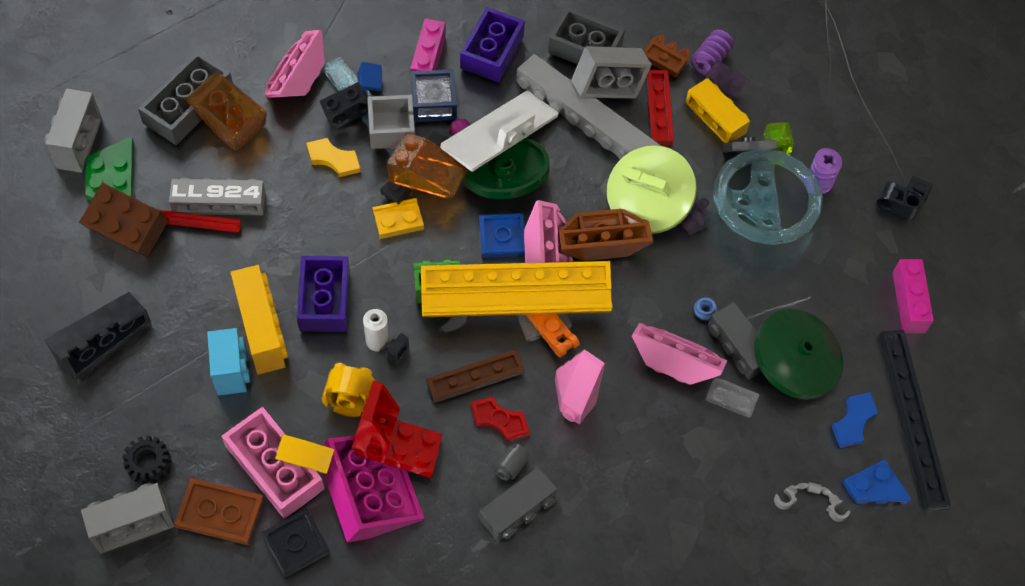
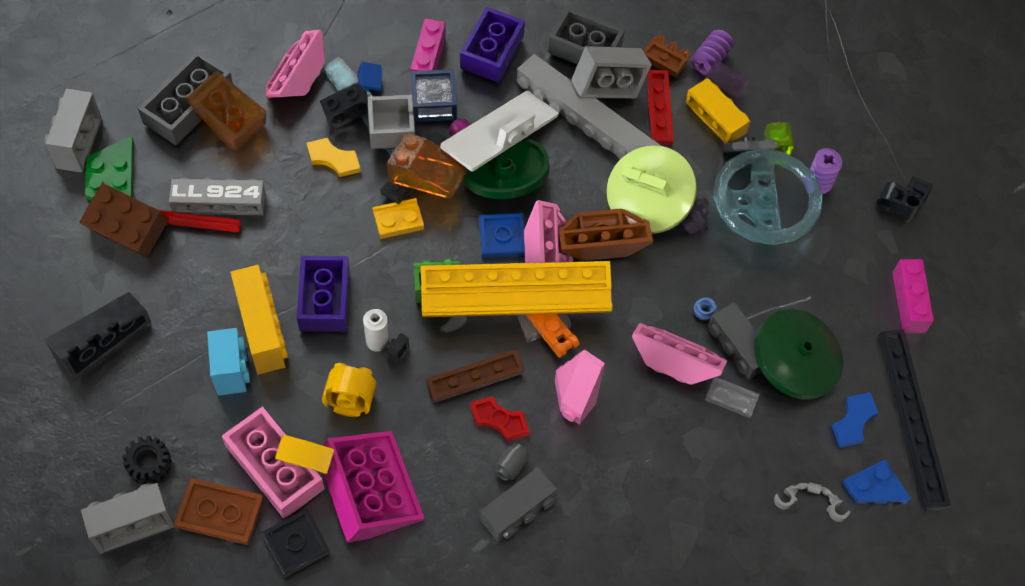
(391, 440): red bracket -> none

